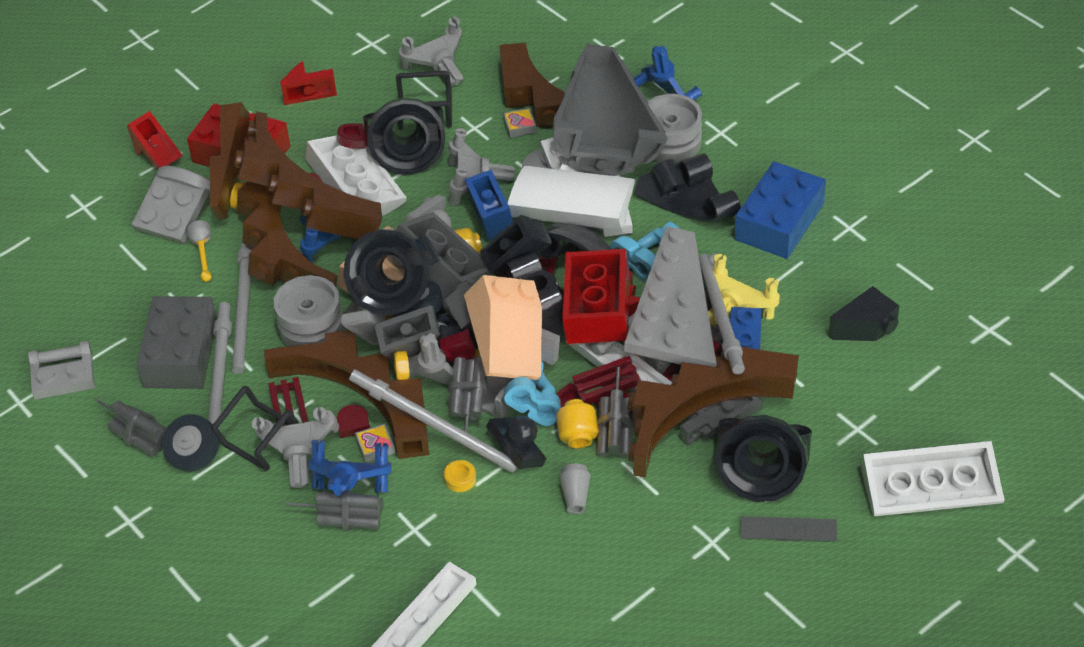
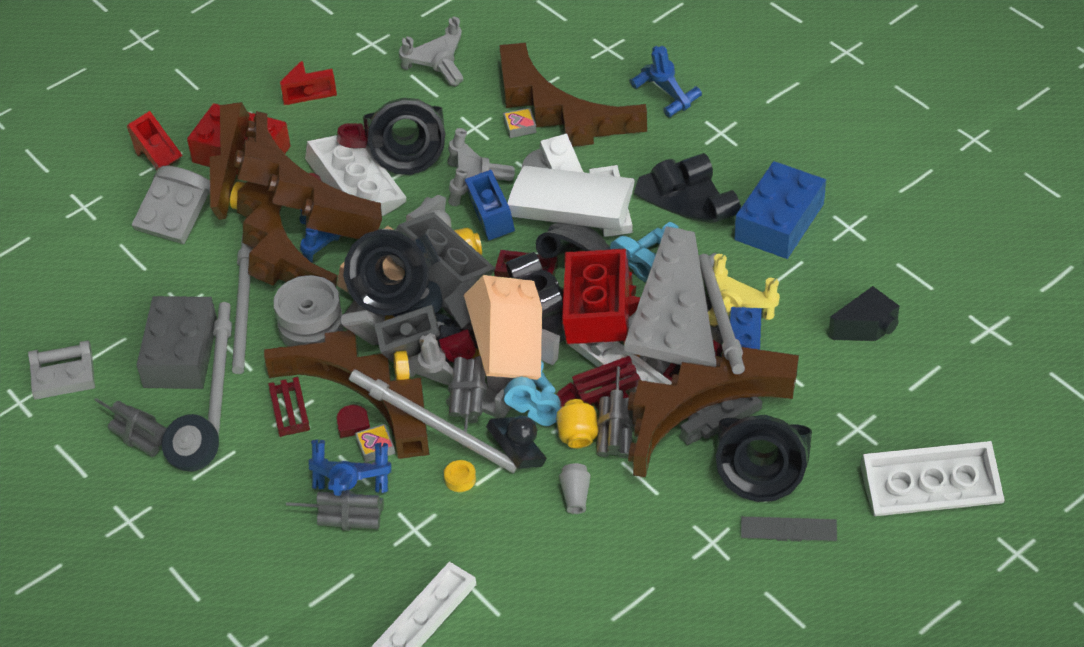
(199, 234): hinge -> none
(287, 418): black piece -> none
(296, 439): light grey axle -> none
(448, 104): black piece -> none
(515, 240): black brick -> none
(605, 117): dark grey cone -> none
(682, 122): light grey wheel -> none

